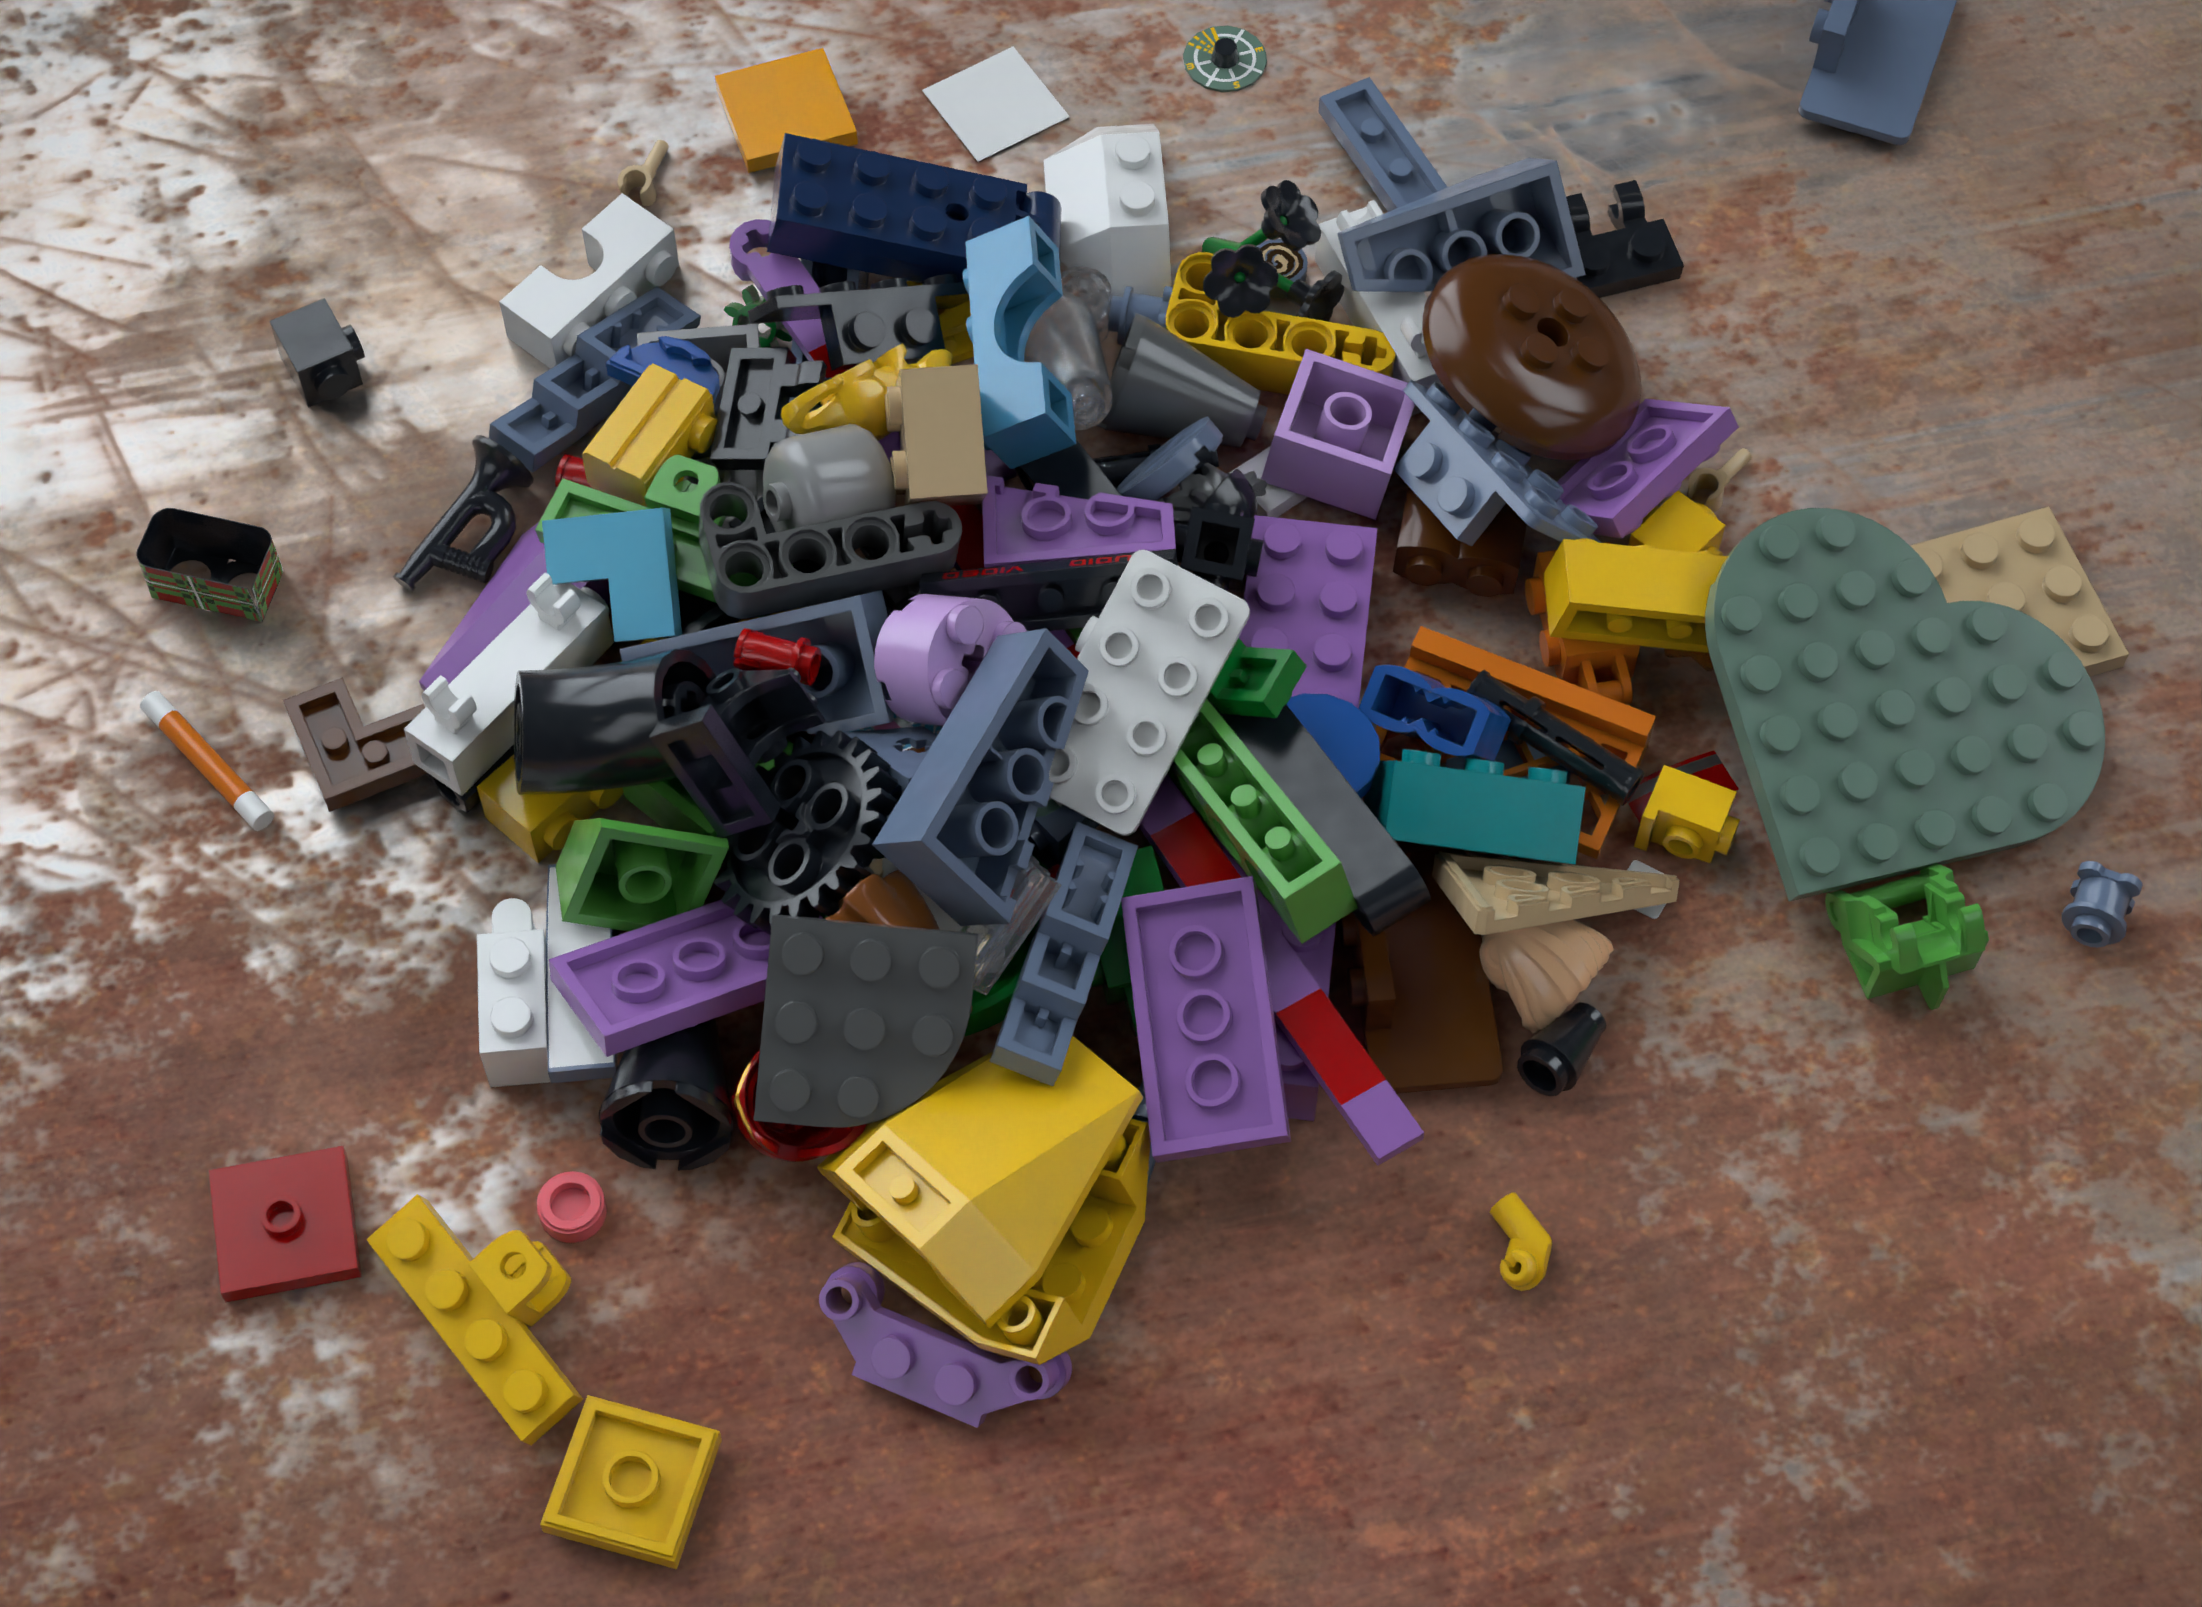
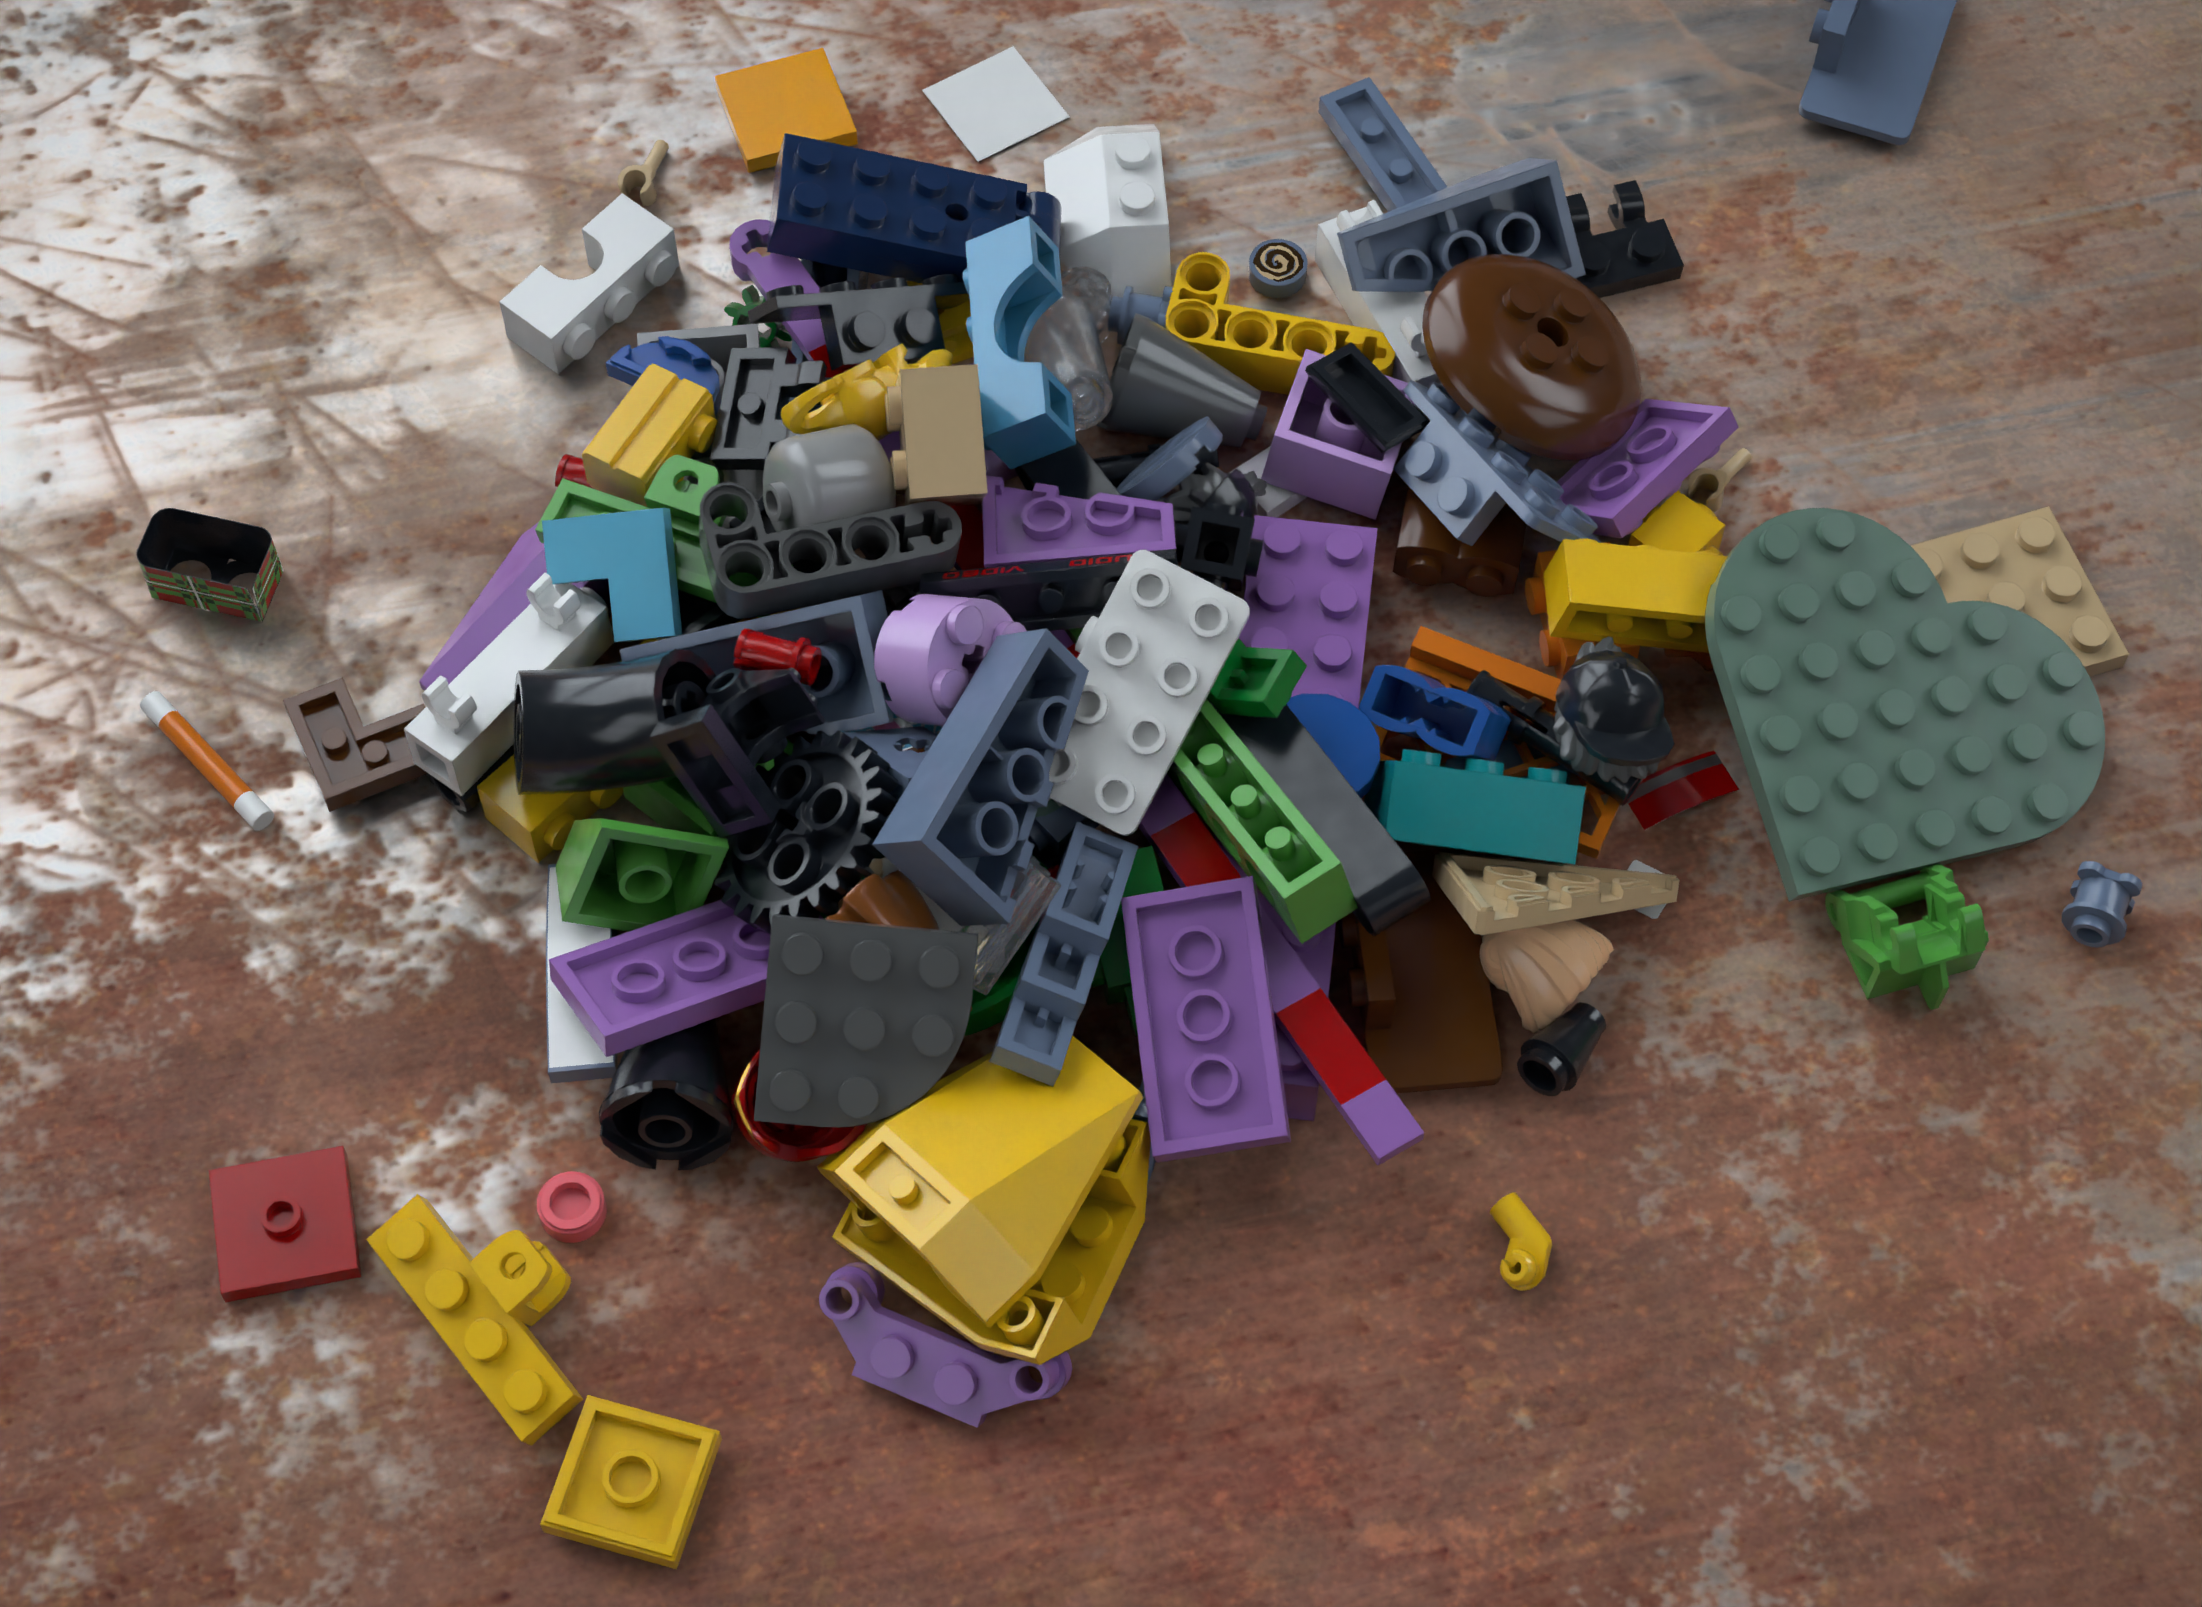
(318, 352): brick -> none
(493, 472): black piece -> none
(512, 997): white brick -> none
(578, 390): sand blue slope -> none
(1224, 58): sand green piece -> none
(1243, 279): black plant -> none
(1366, 397): none -> black tile
(1611, 714): none -> black hair
(1688, 816): yellow brick -> none

